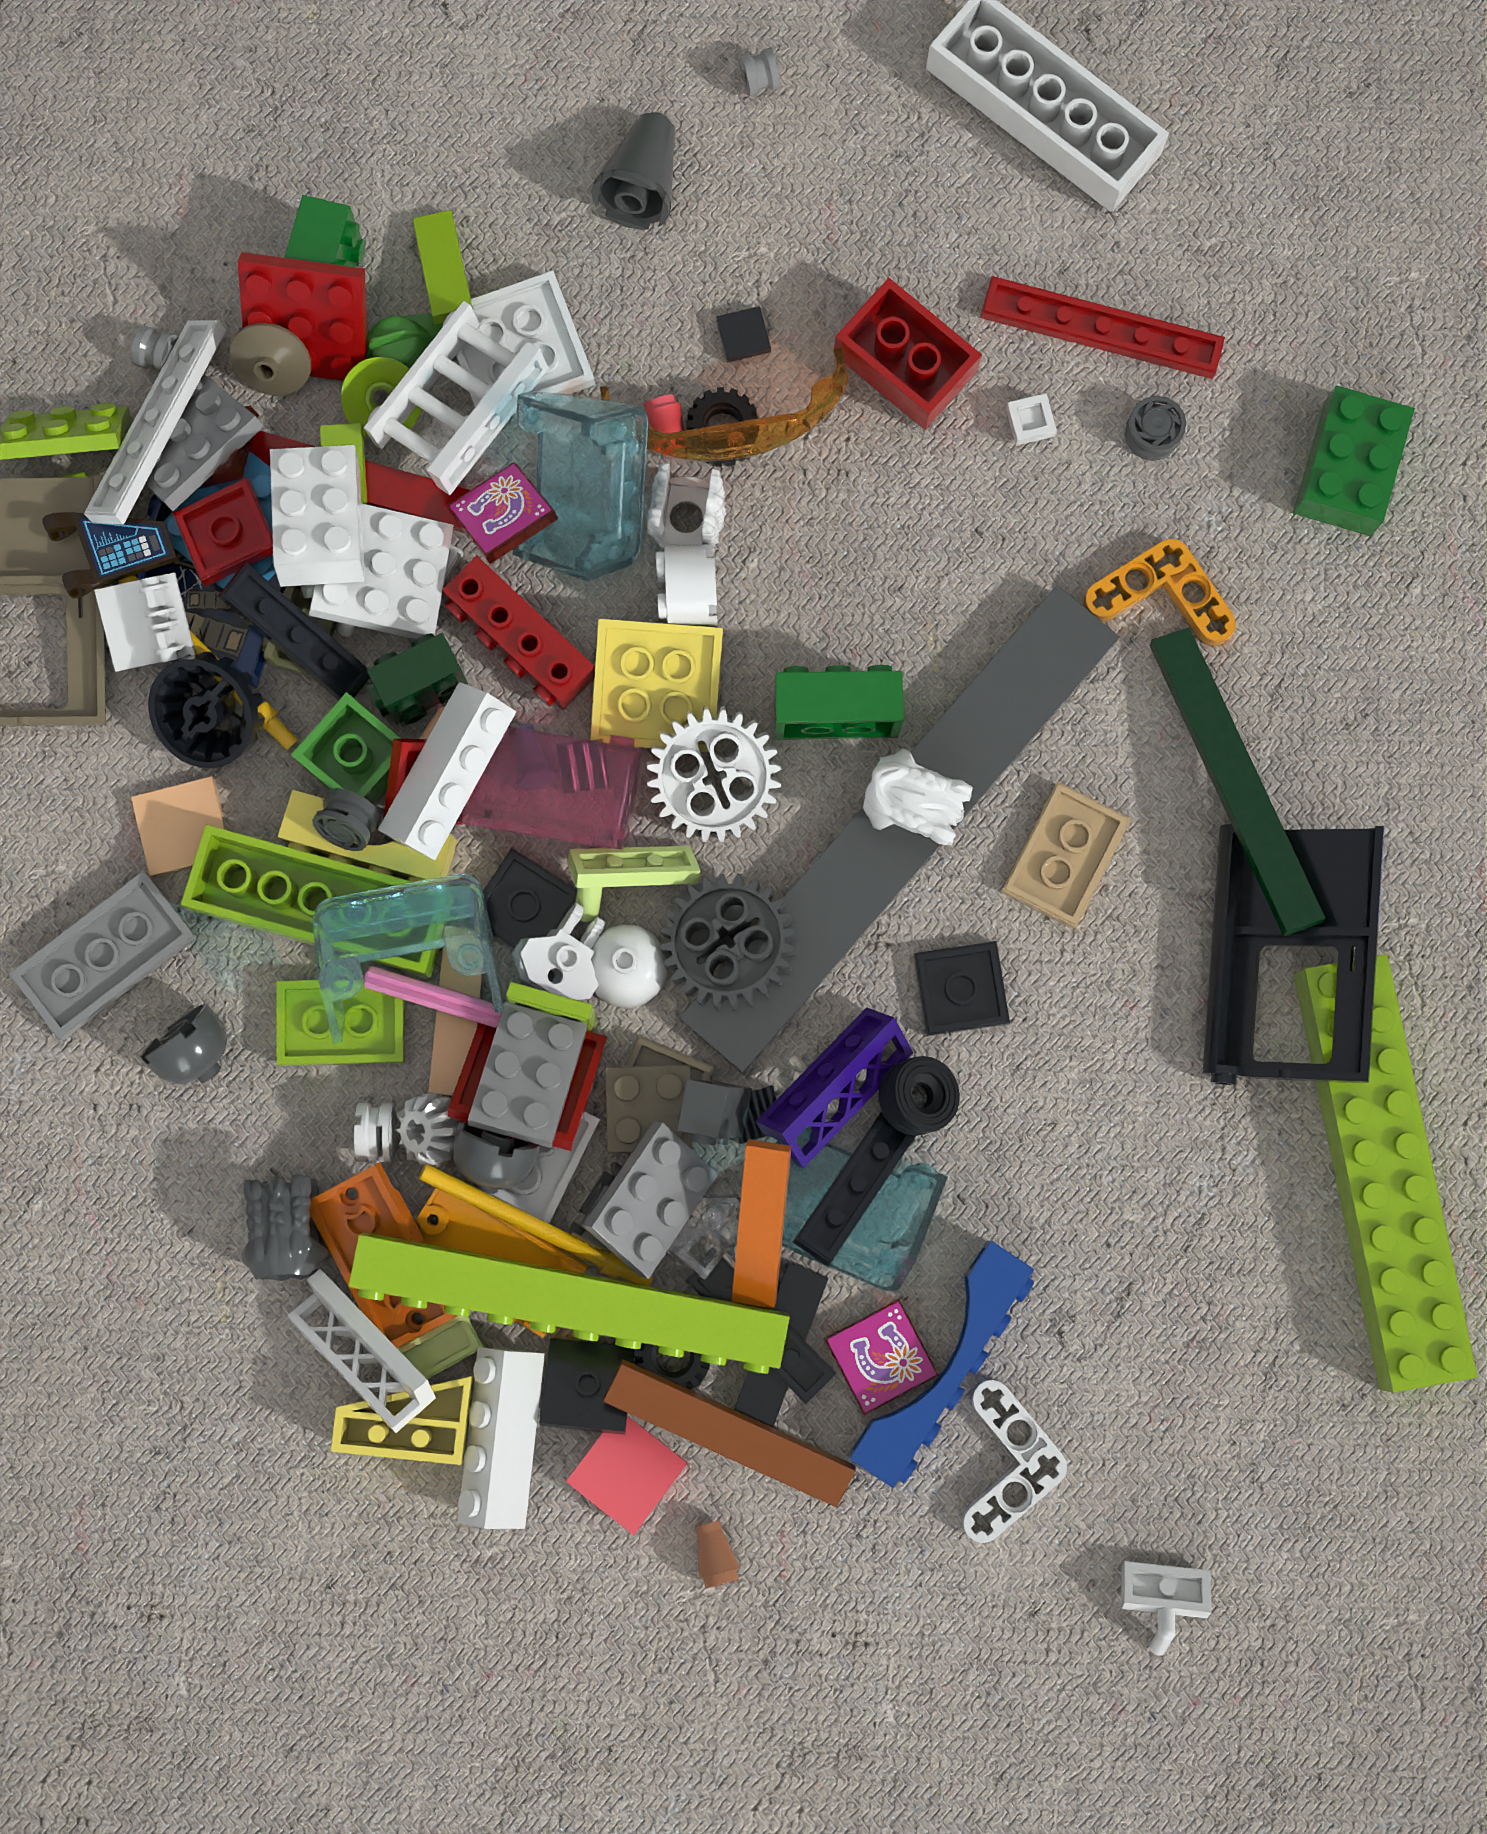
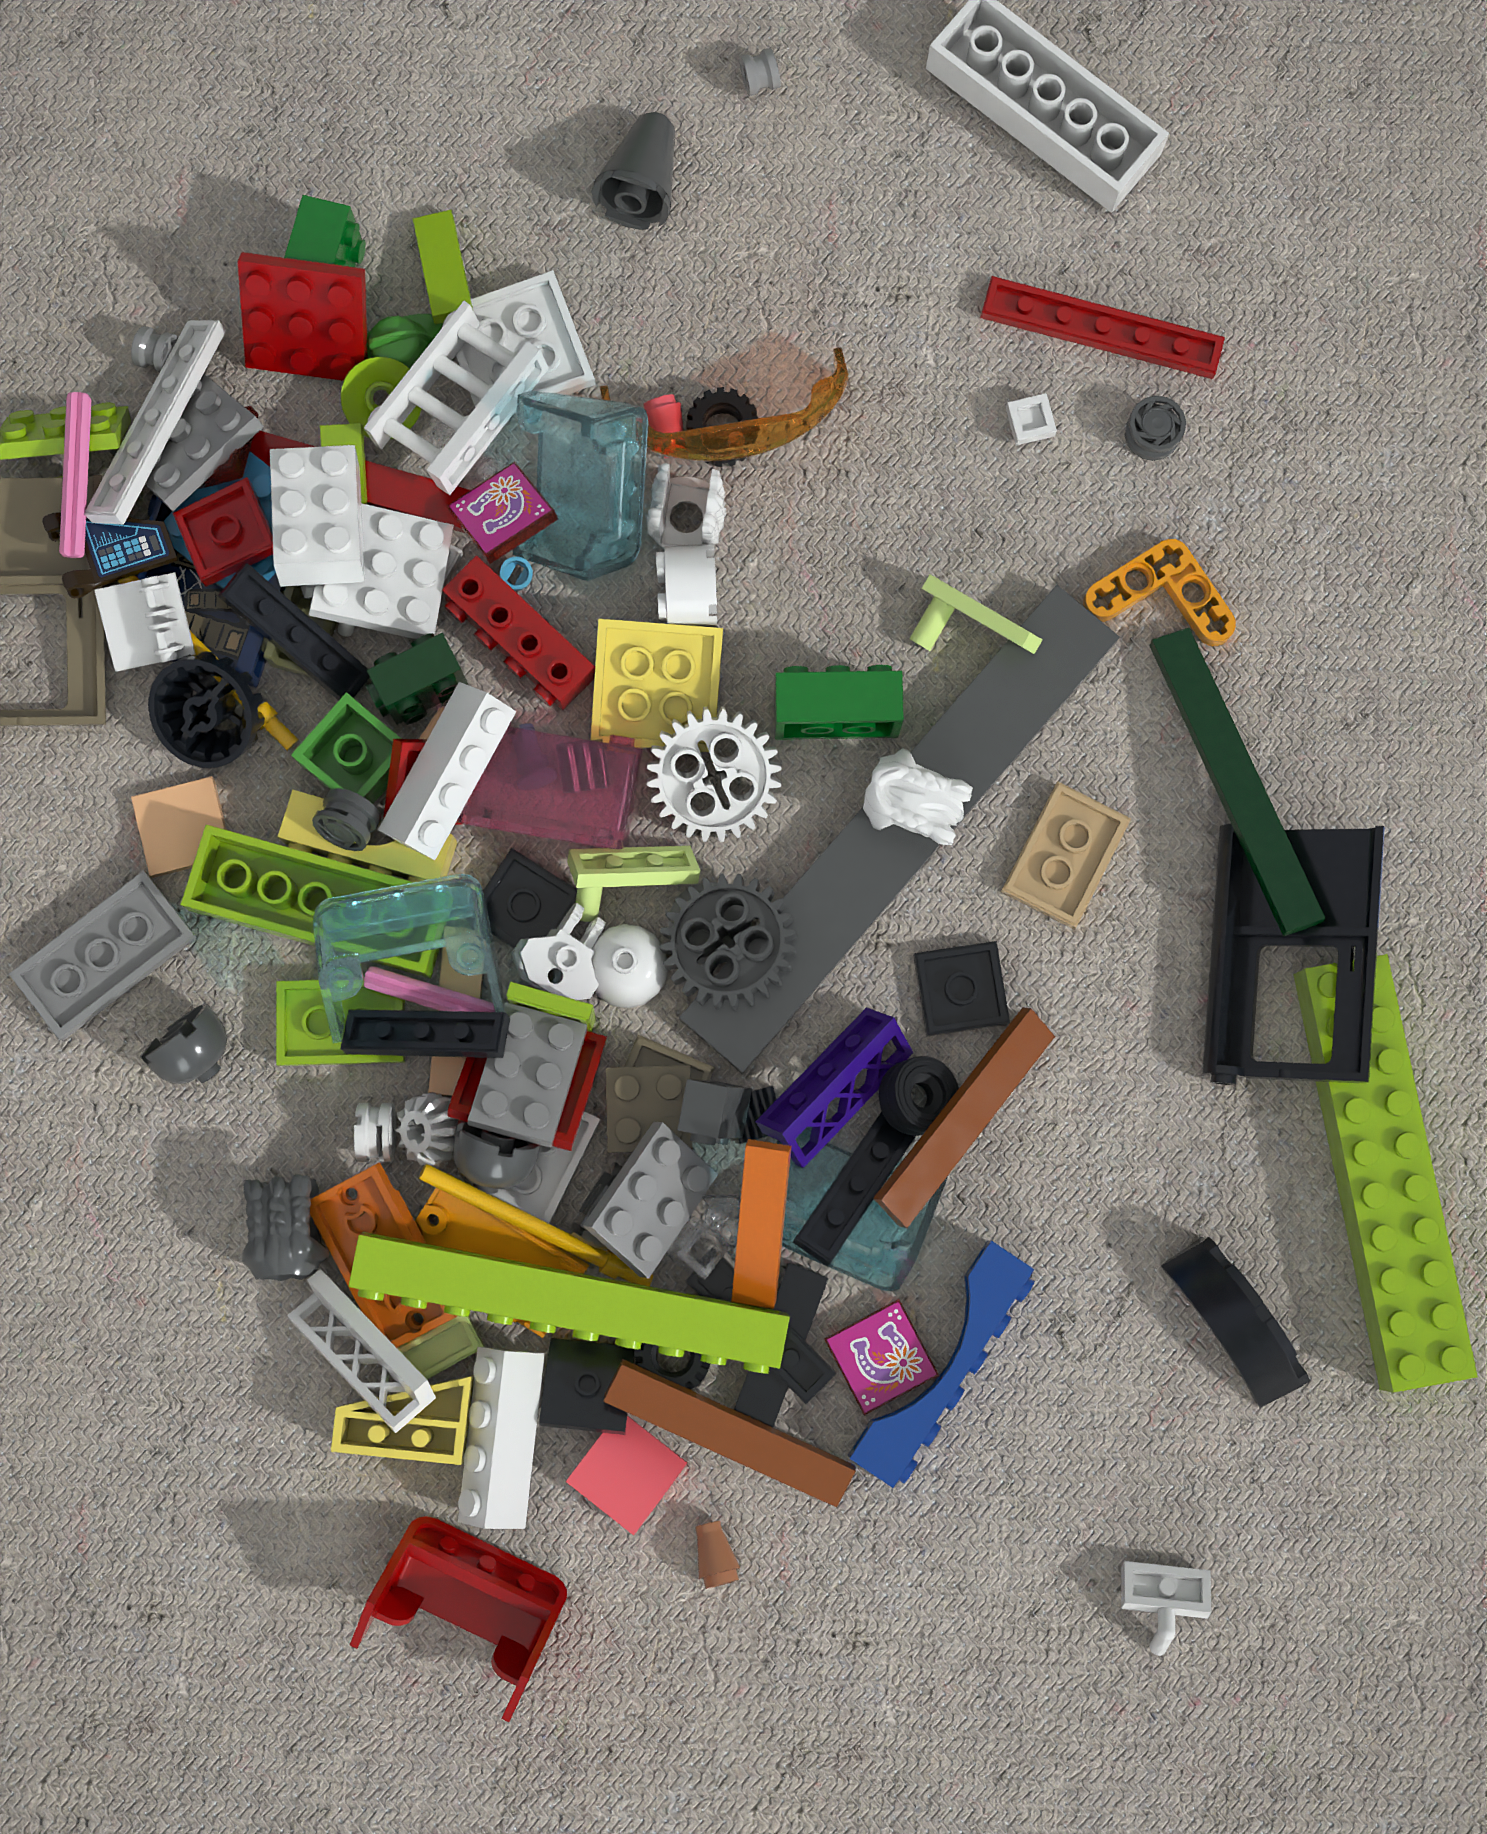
(75, 475): none -> bright pink axle
(275, 347): dark tan dish -> none
(425, 1033): none -> black tile
(473, 1589): none -> red windscreen
(523, 579): none -> medium azure hinge
(743, 334): black piece -> none
(907, 353): red brick -> none
(944, 603): none -> yellowish green piece
(964, 1117): none -> dark orange tile
(1026, 1456): white beam -> none
(1237, 1320): none -> black windscreen
(1353, 461): green brick -> none

